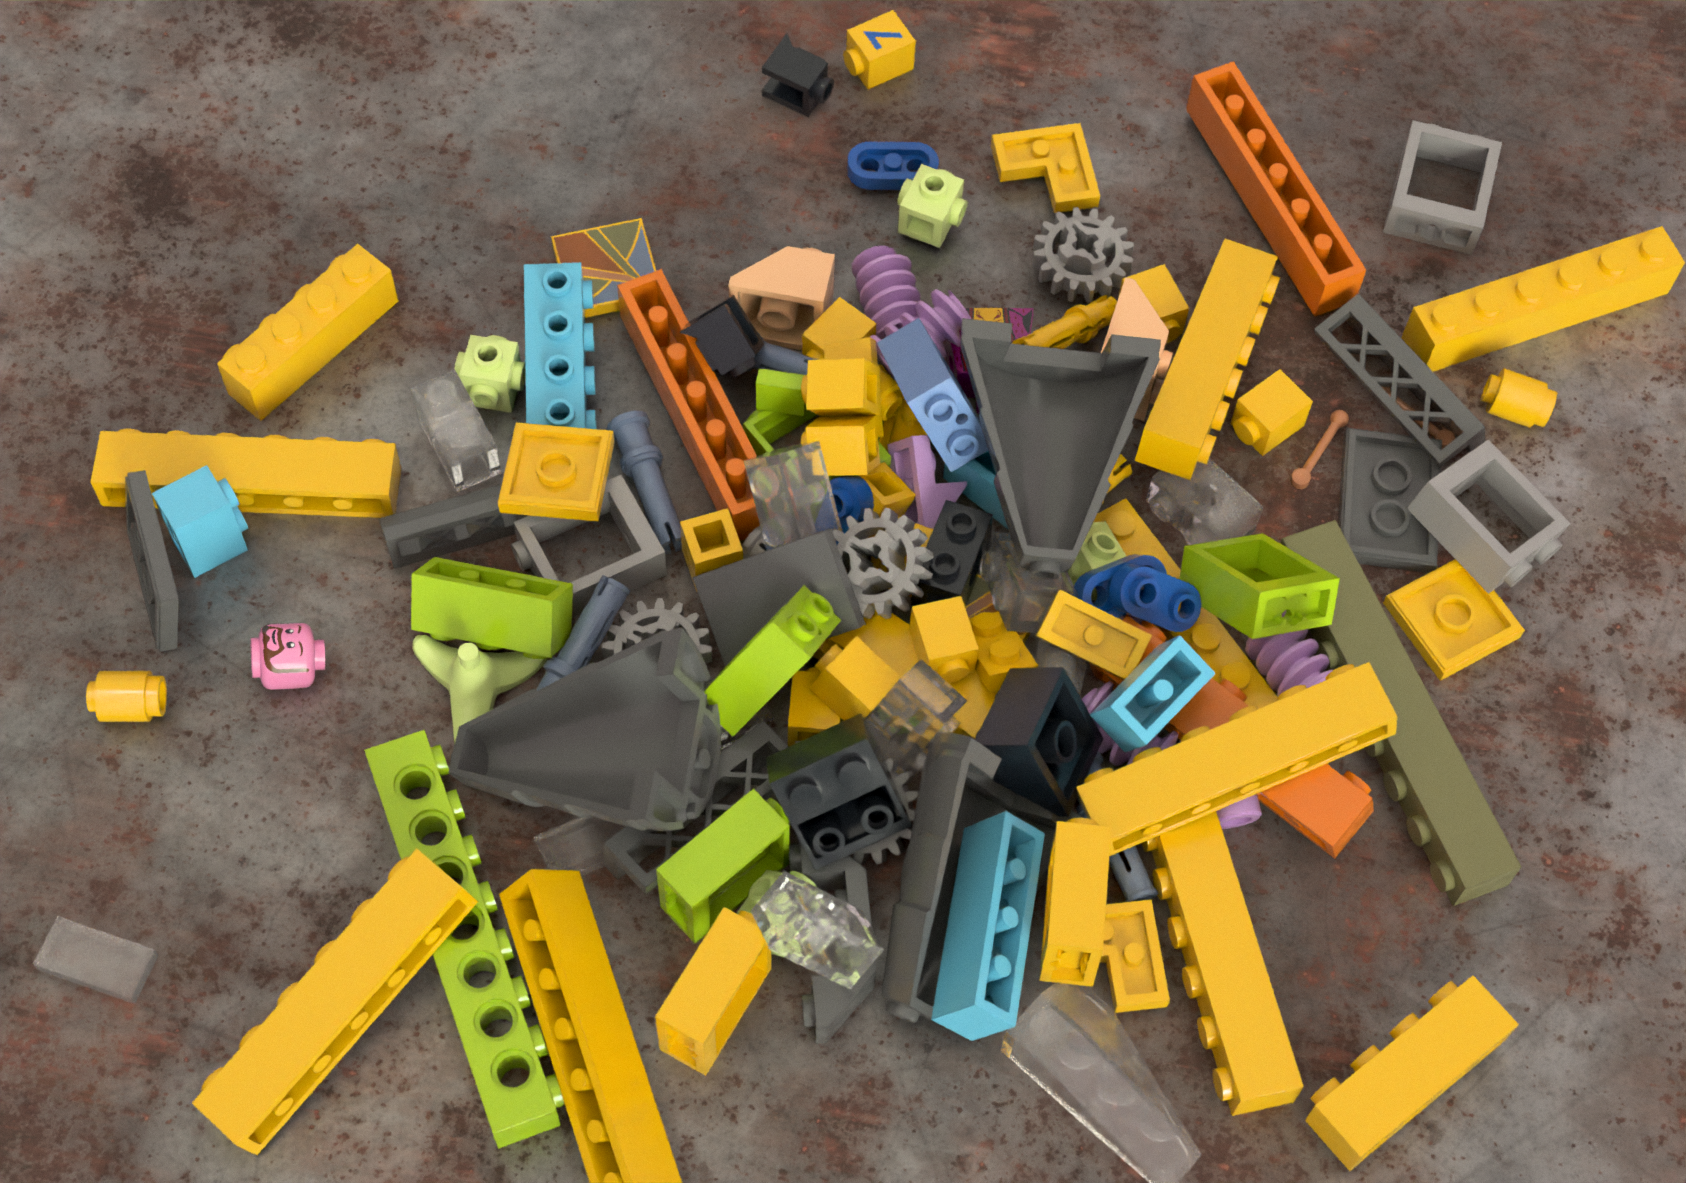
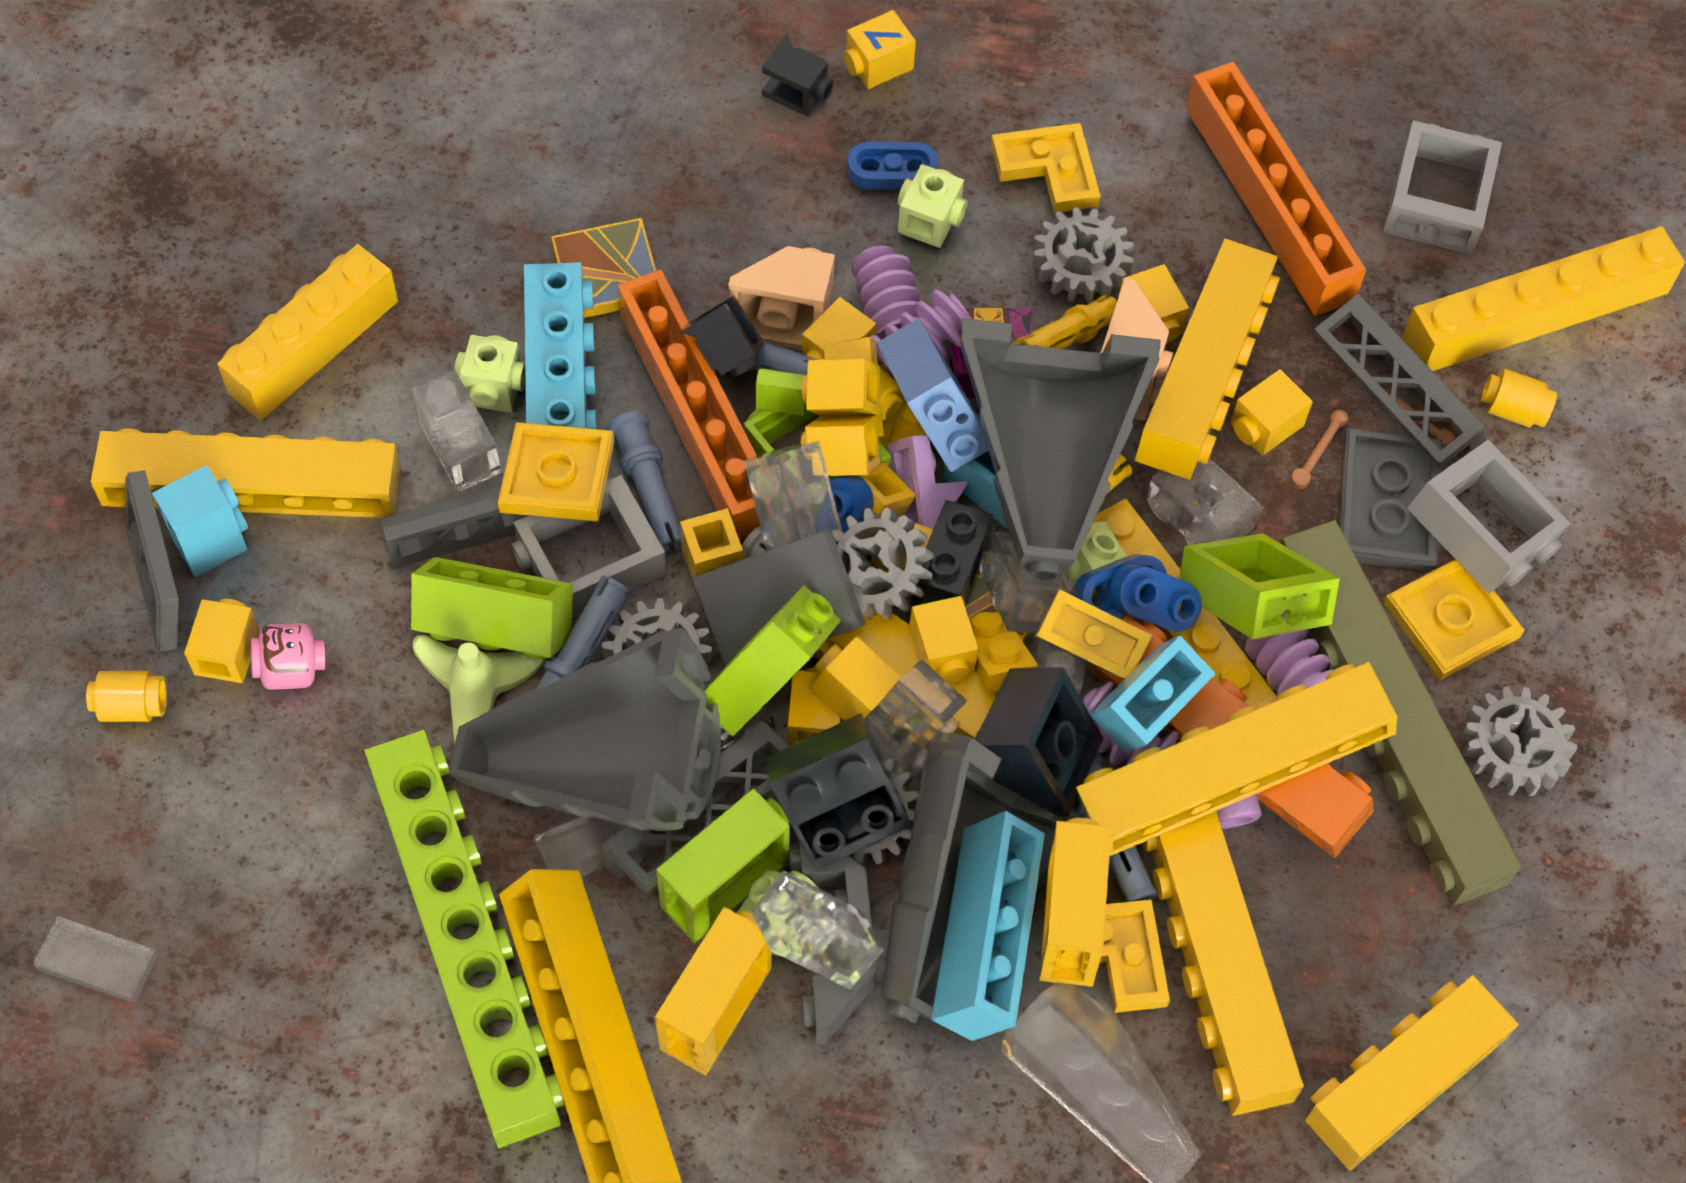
(222, 640): none -> yellow brick
(333, 1002): yellow brick -> none
(1500, 748): none -> light grey gear

